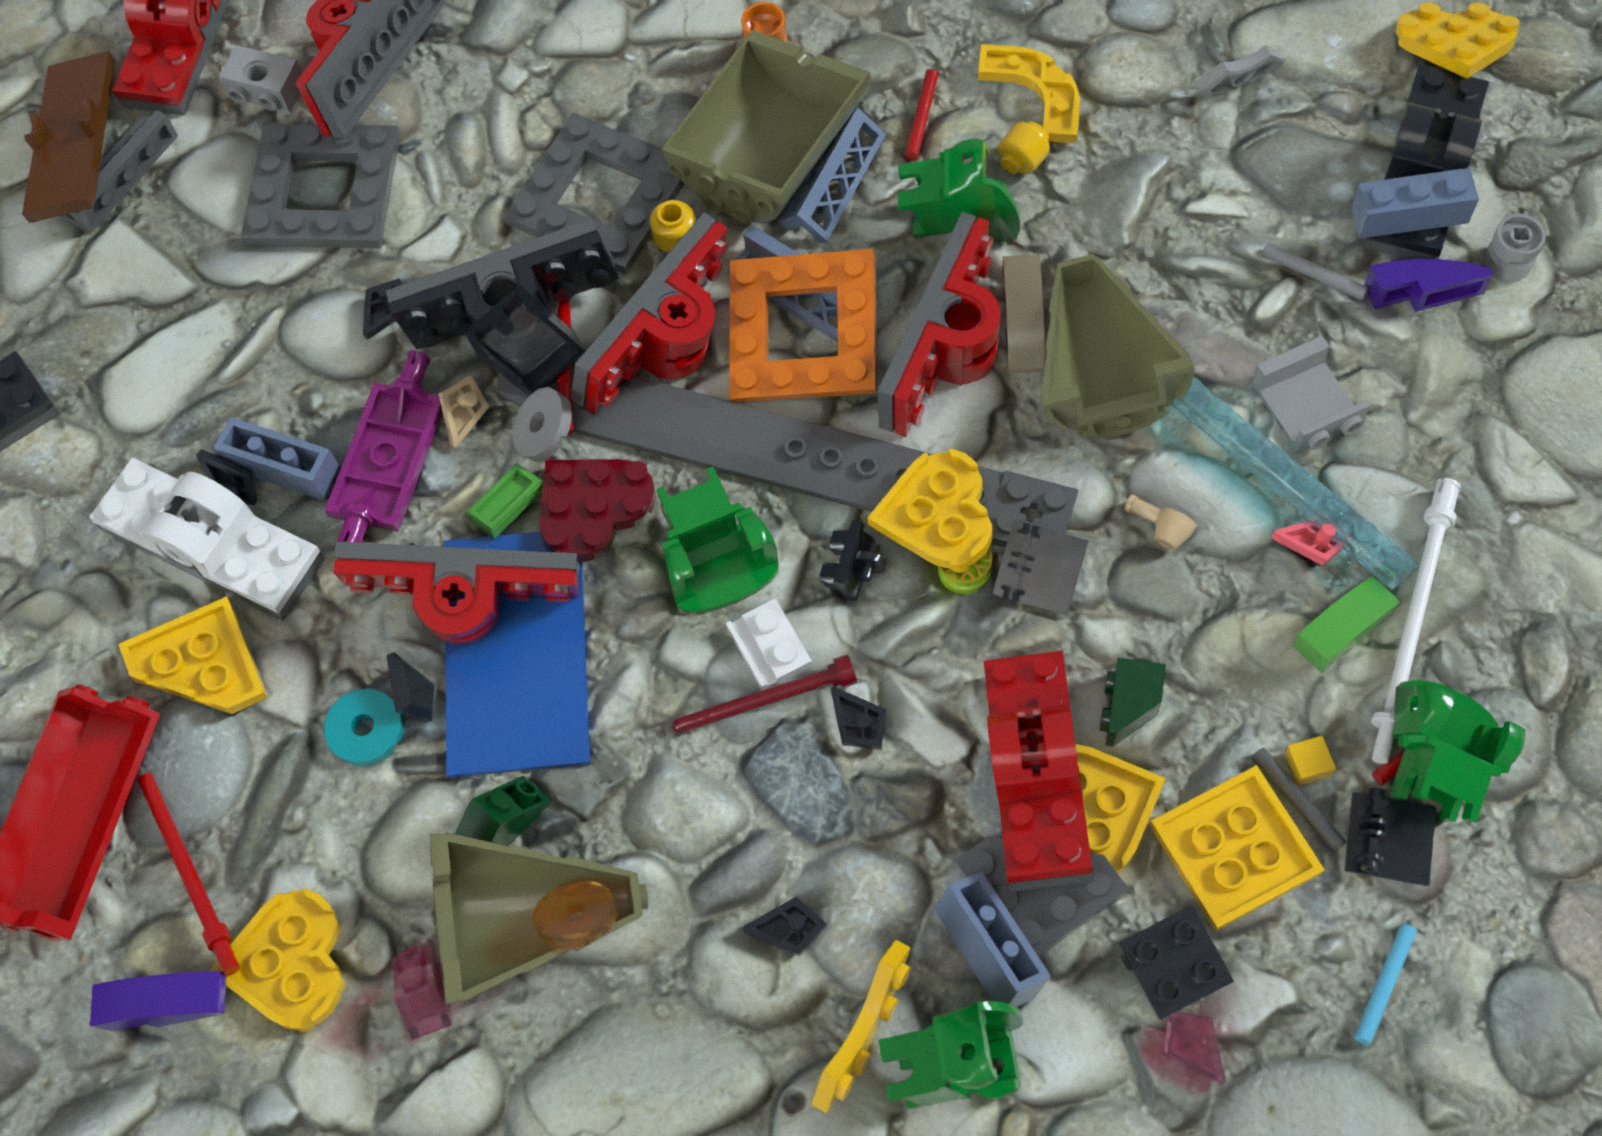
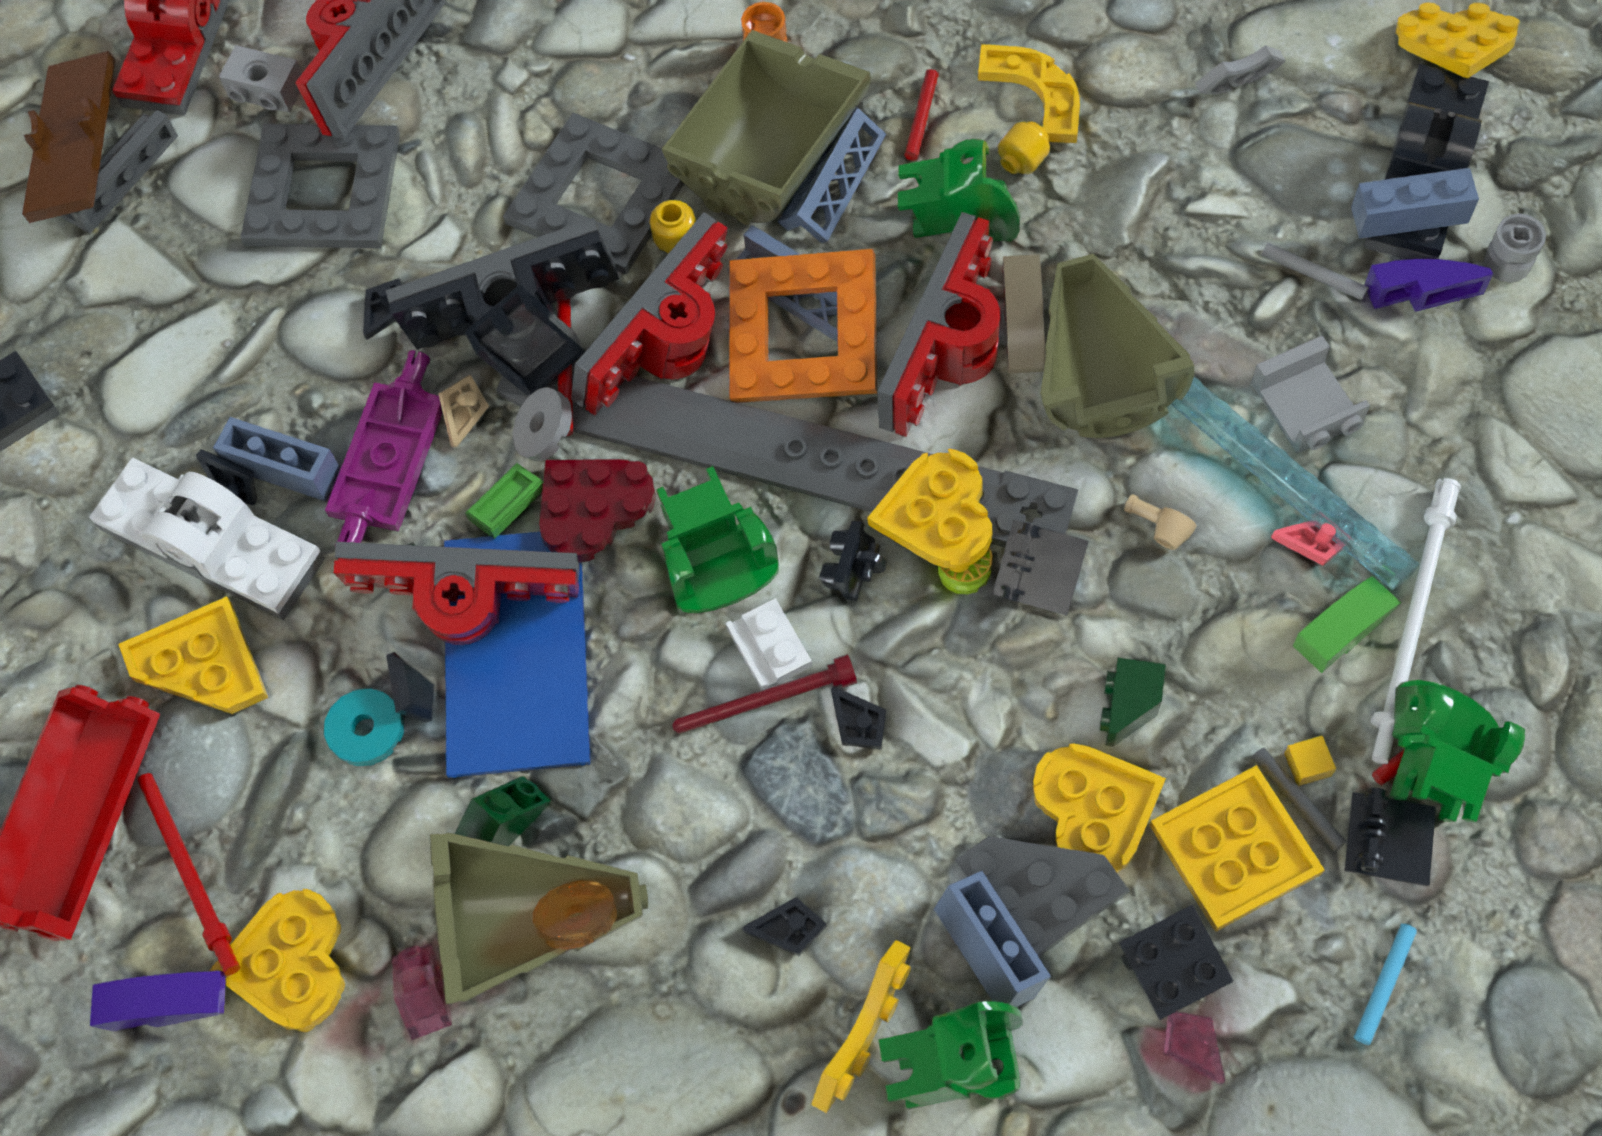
(1037, 772): red piece -> none

